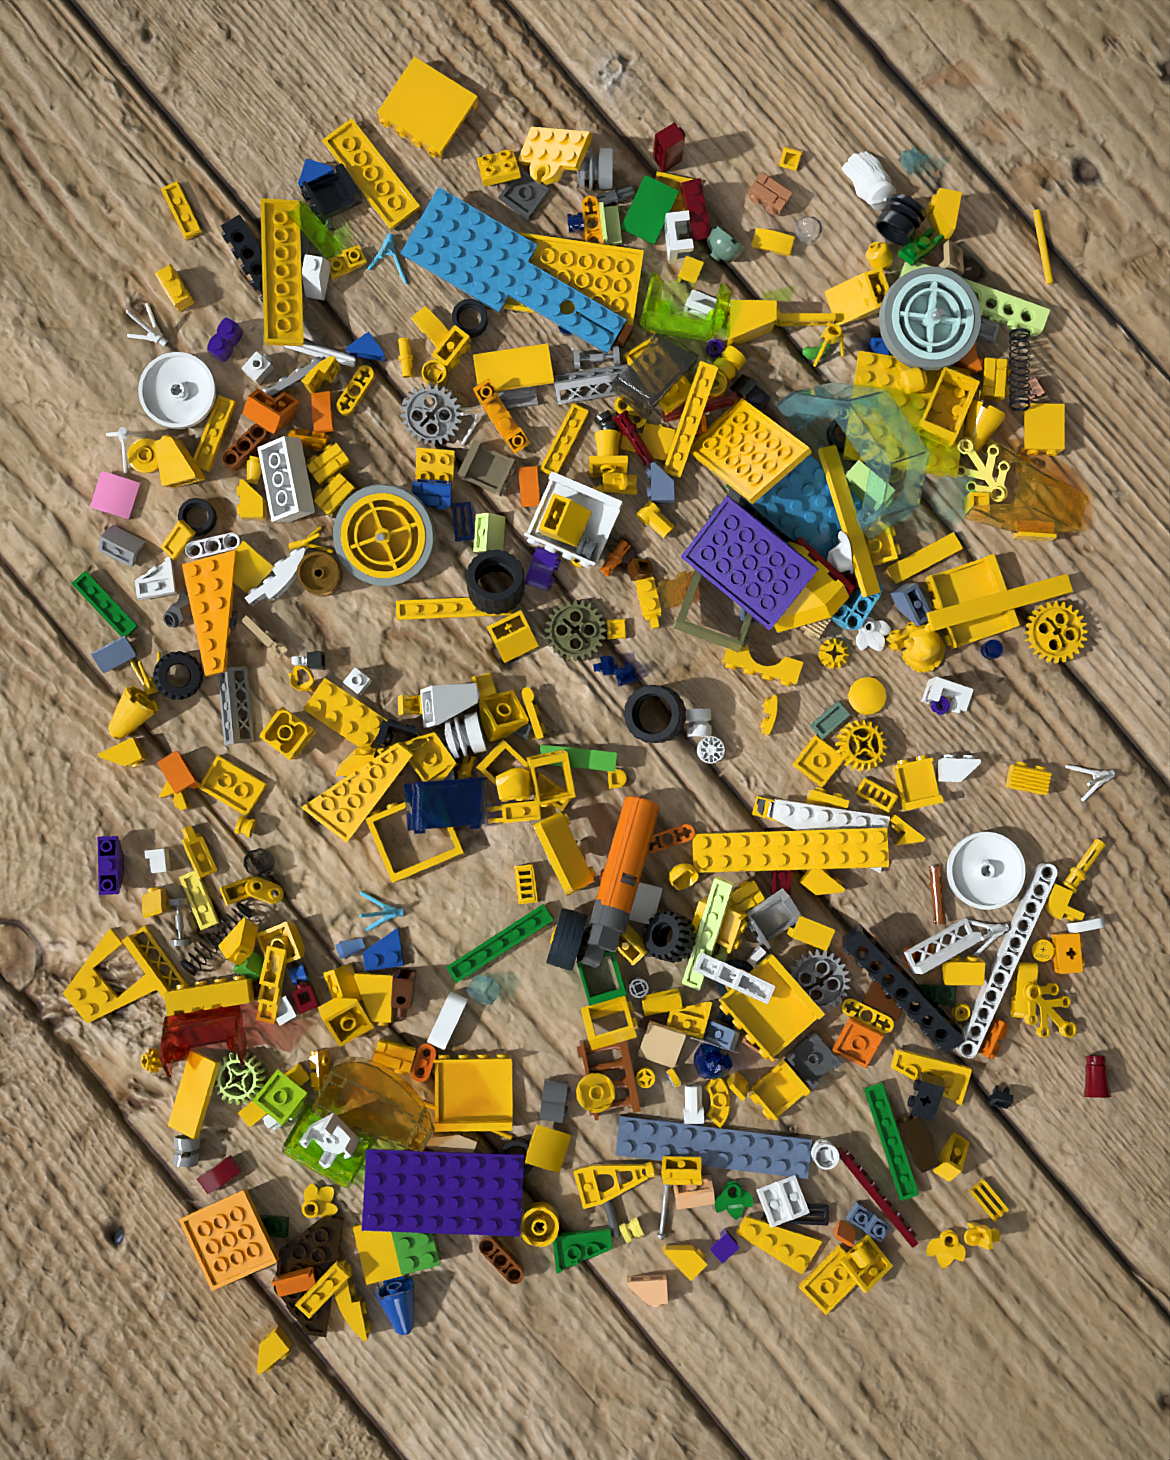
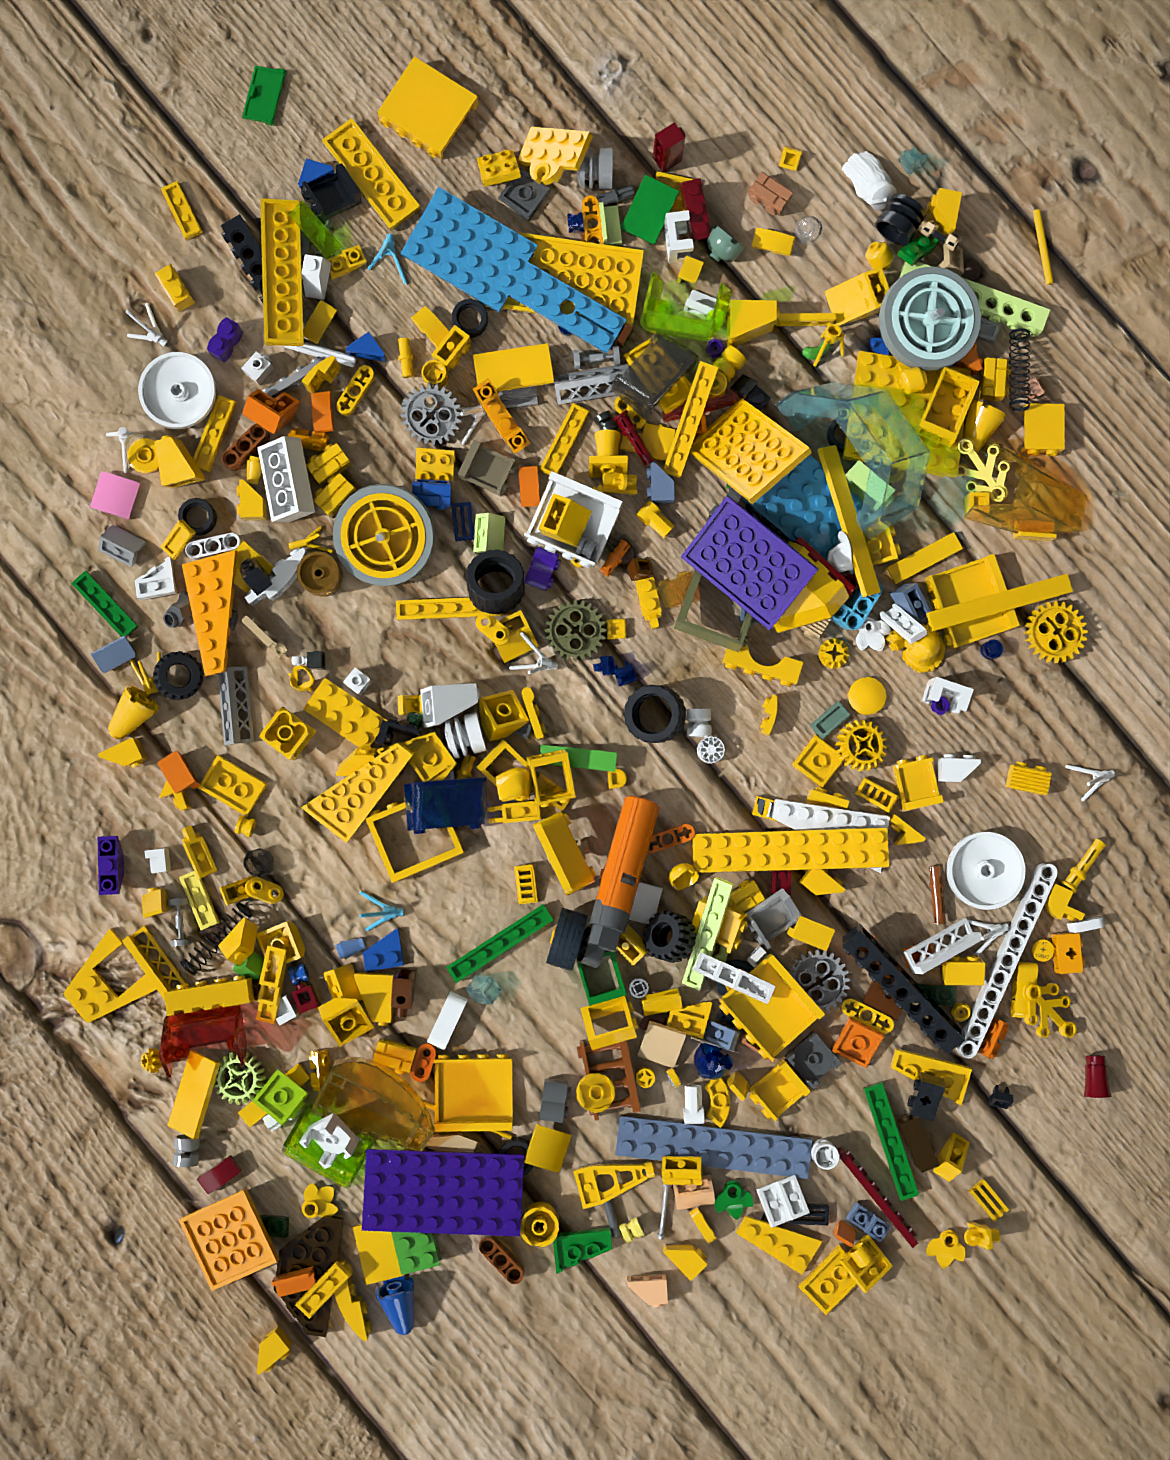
(255, 575): none -> black brick
(266, 89): none -> green door
(319, 321): none -> yellow slope
(415, 718): none -> clear green arm
(485, 685): yellow panel -> none
(492, 629): none -> yellow plate
(542, 662): none -> white plant
(703, 1225): none -> yellow beam
(724, 1246): dark purple panel -> none
(903, 624): none -> white hinge
(930, 228): none -> tan piece

